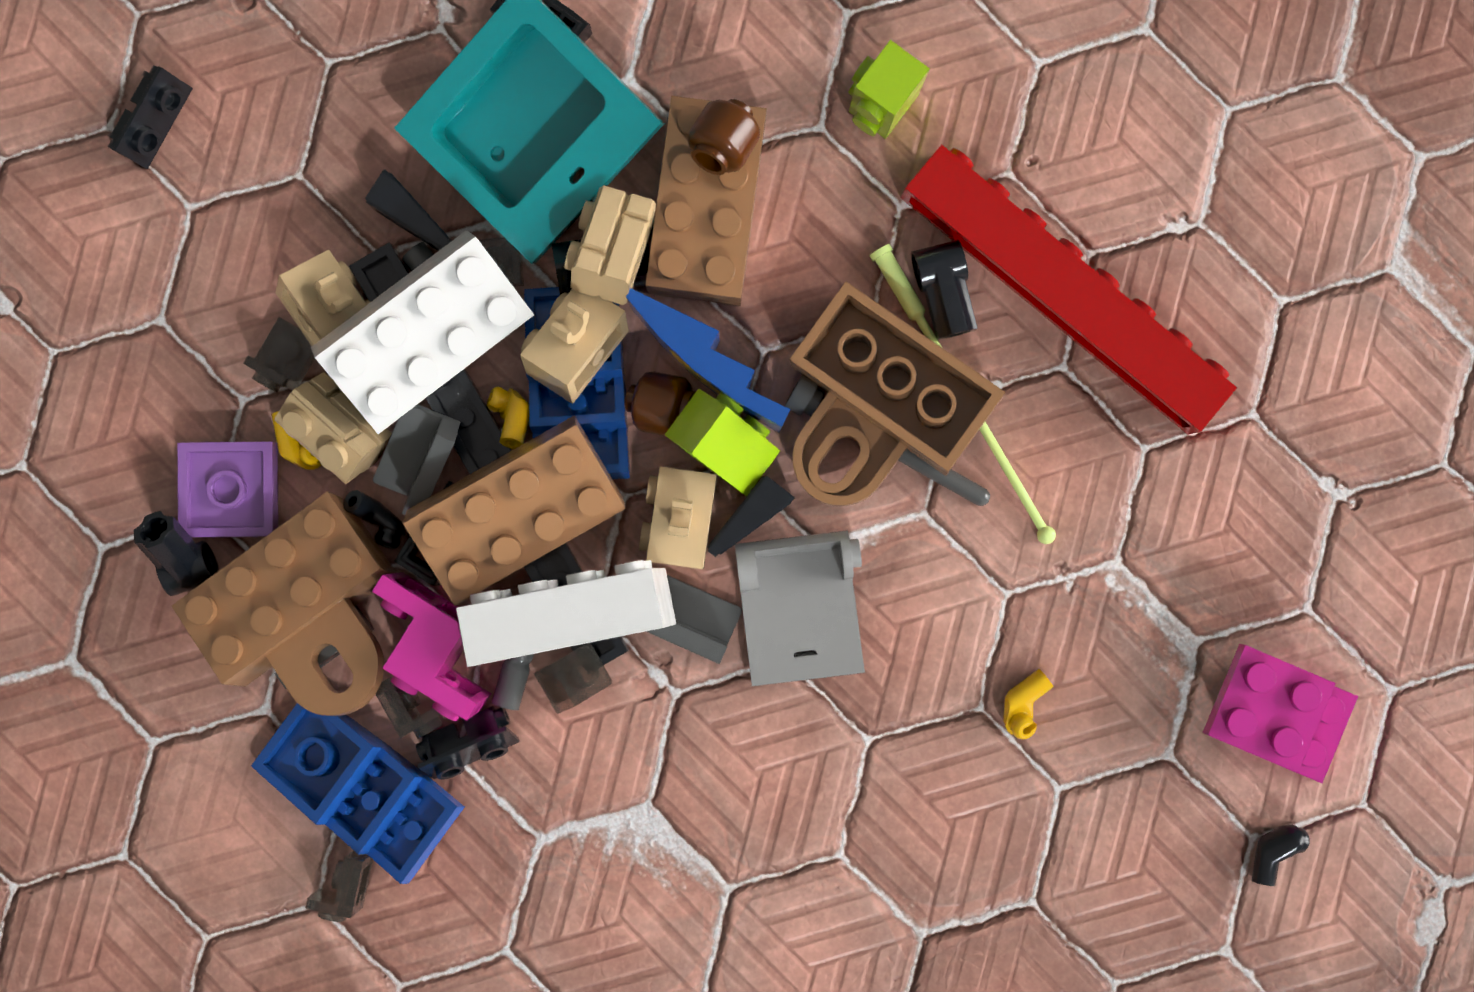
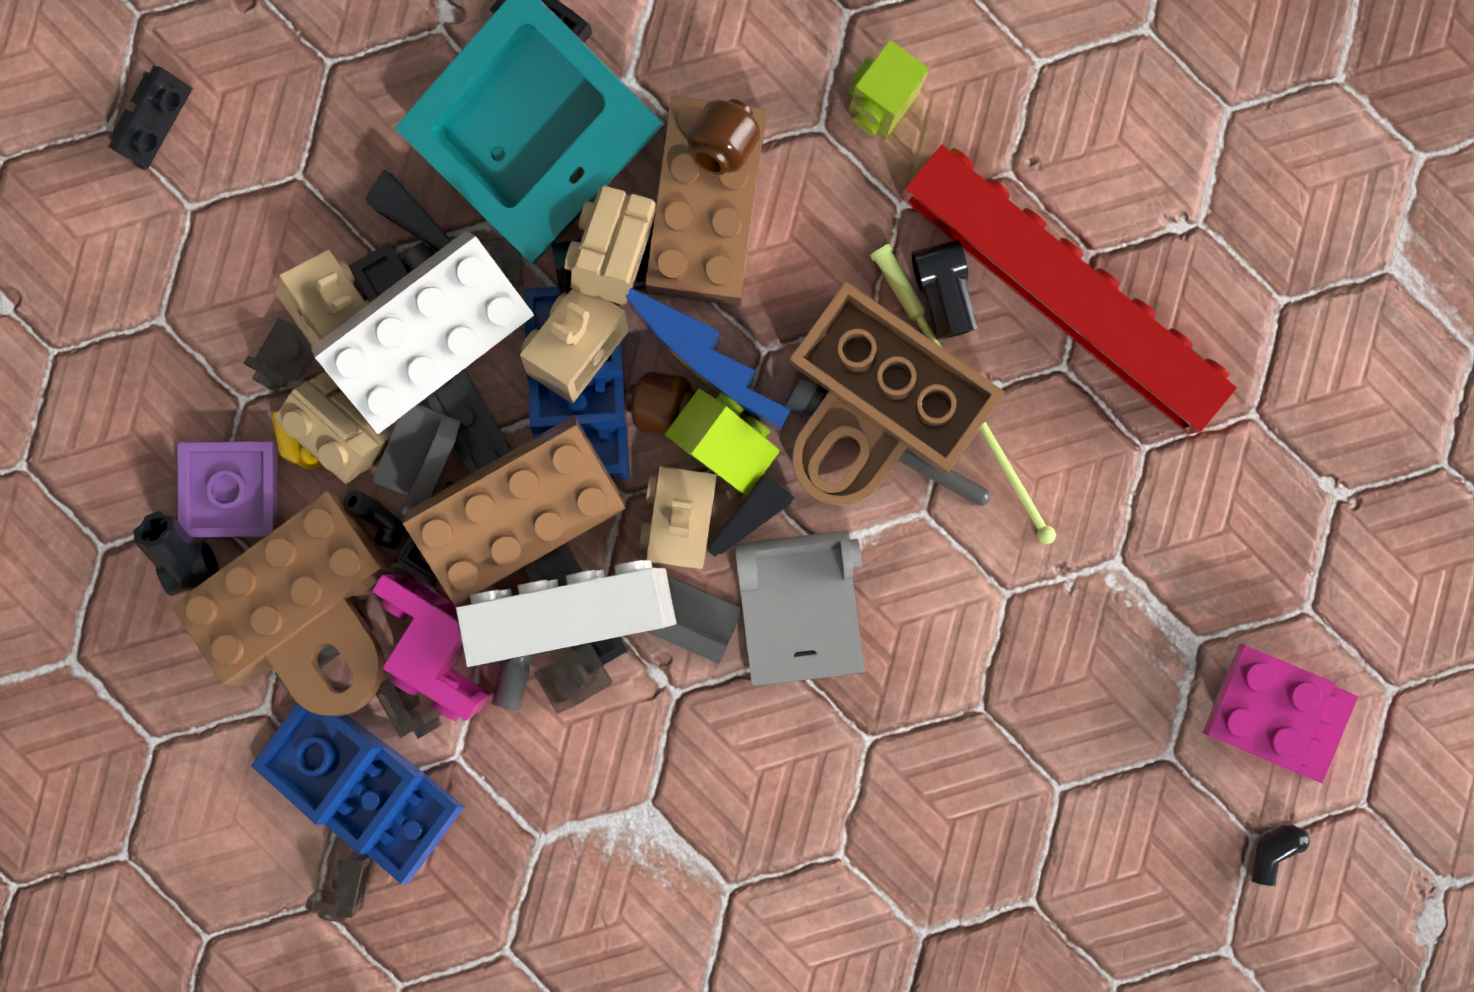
(485, 740): black hinge -> none
(514, 411): yellow arm -> none
(1019, 704): yellow arm -> none

